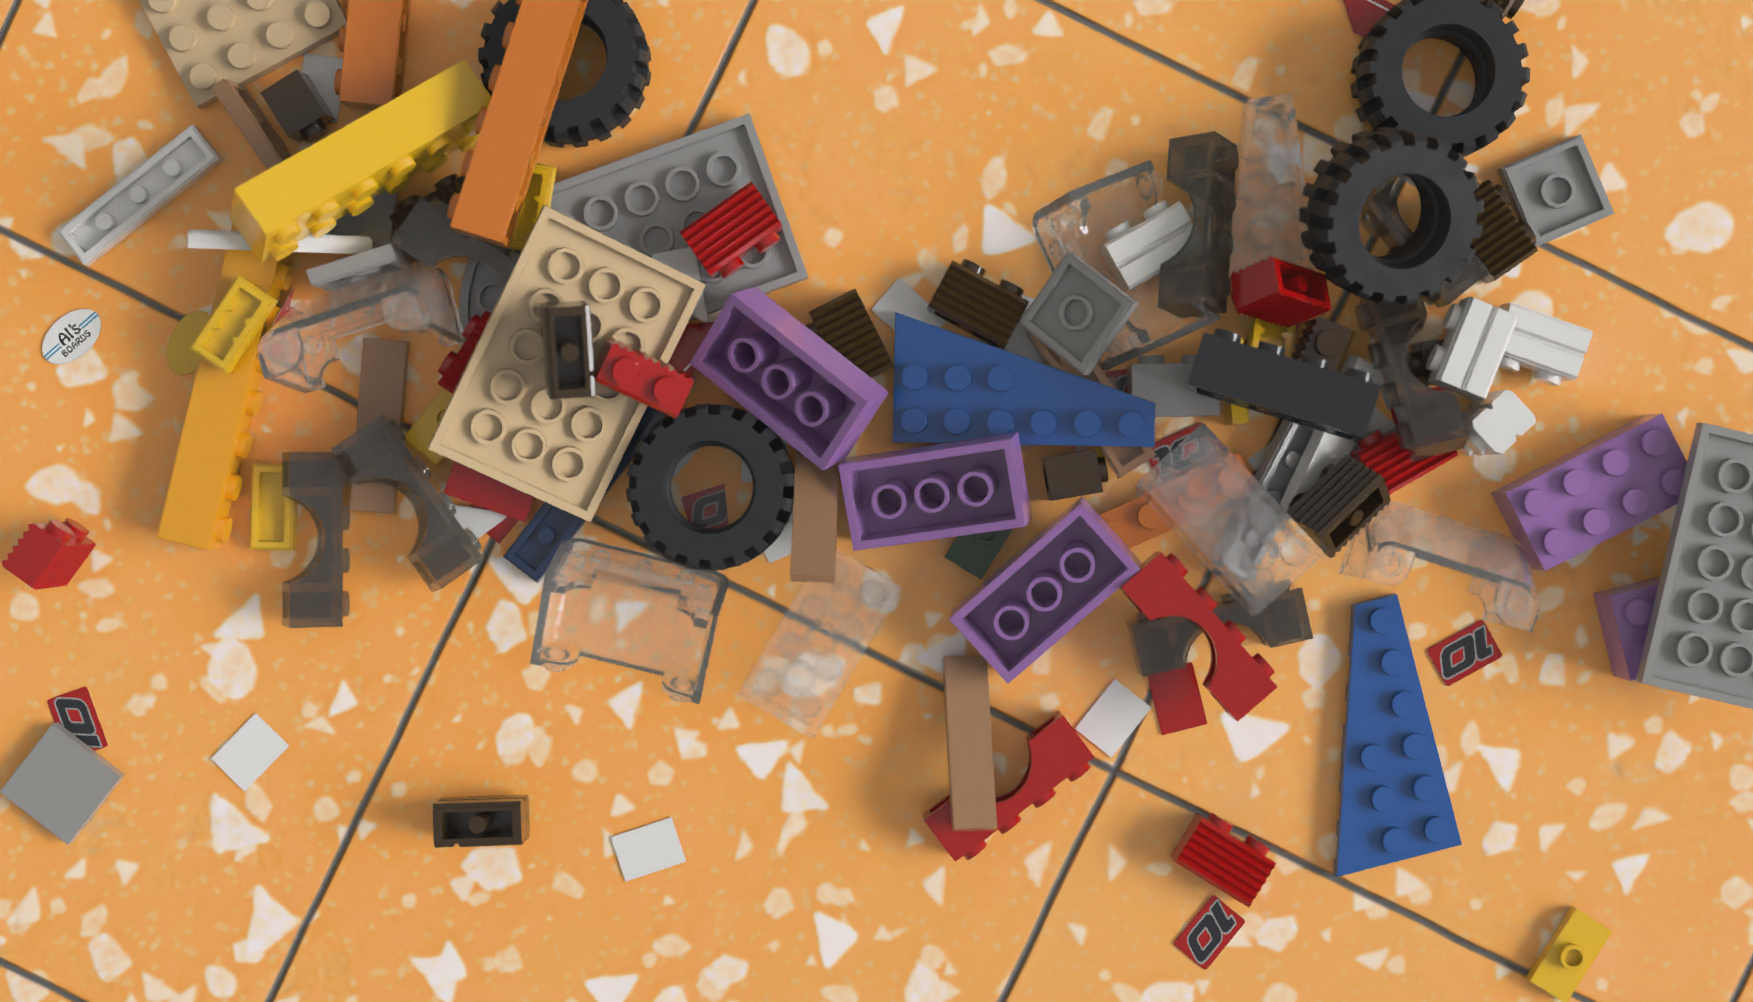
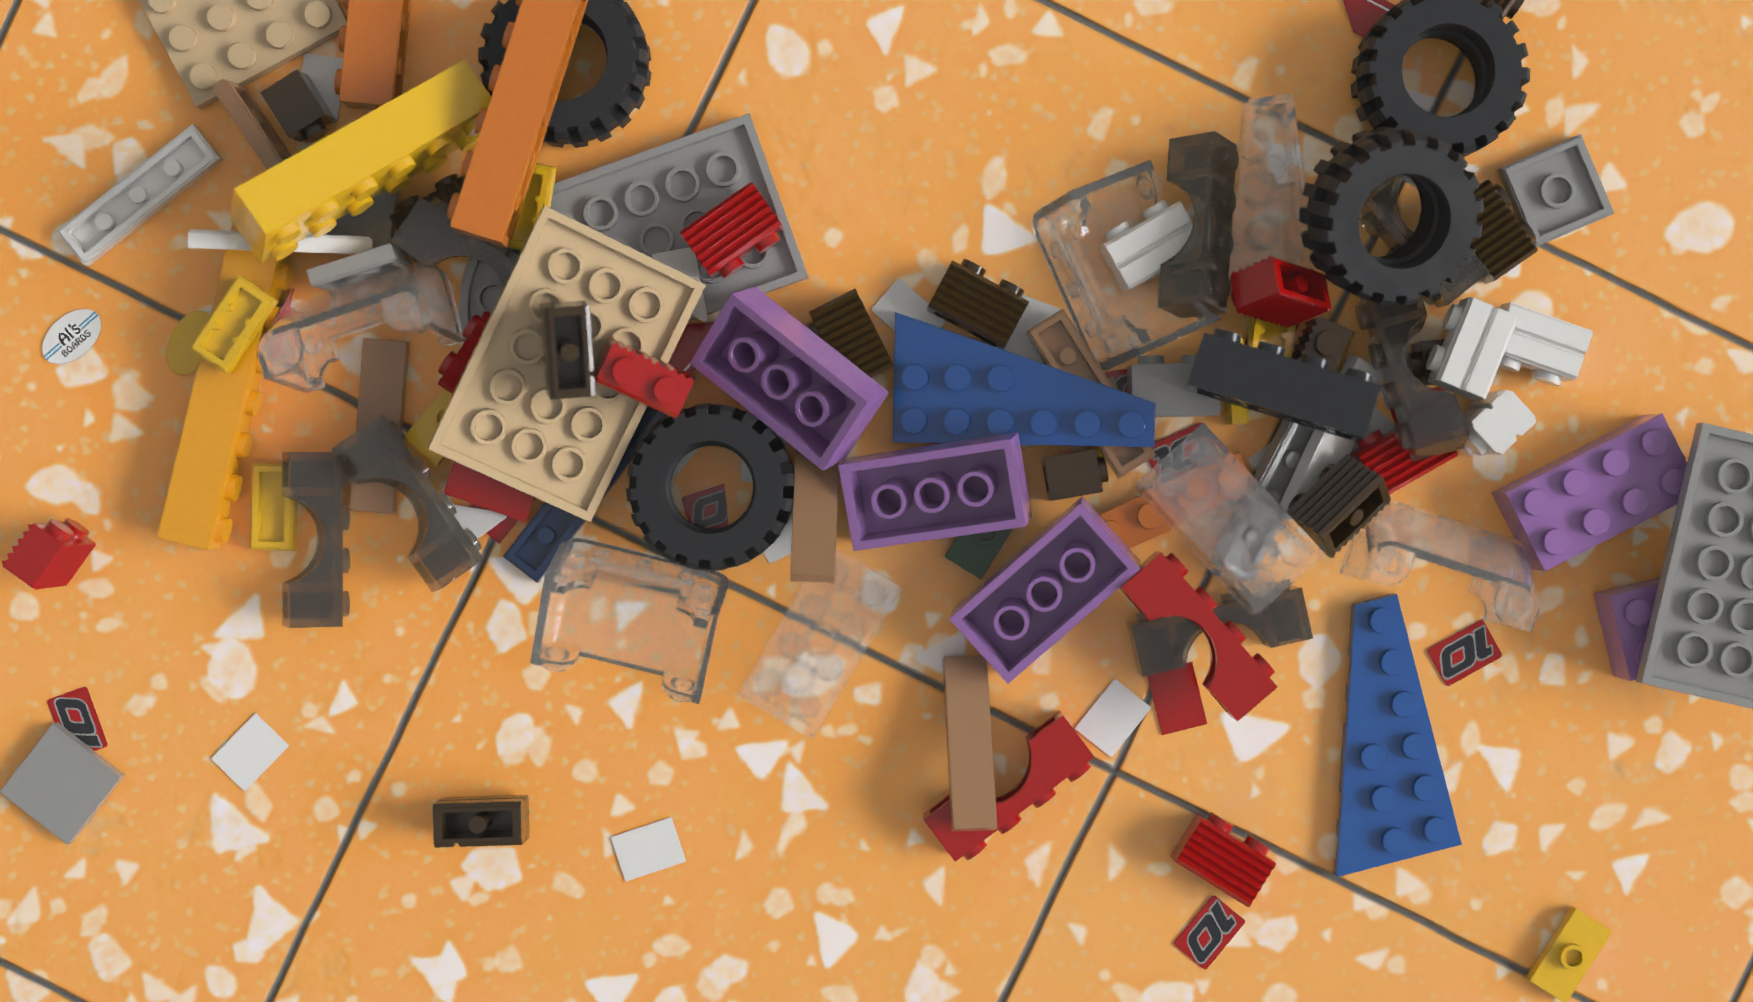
(1078, 313): light grey tile -> none

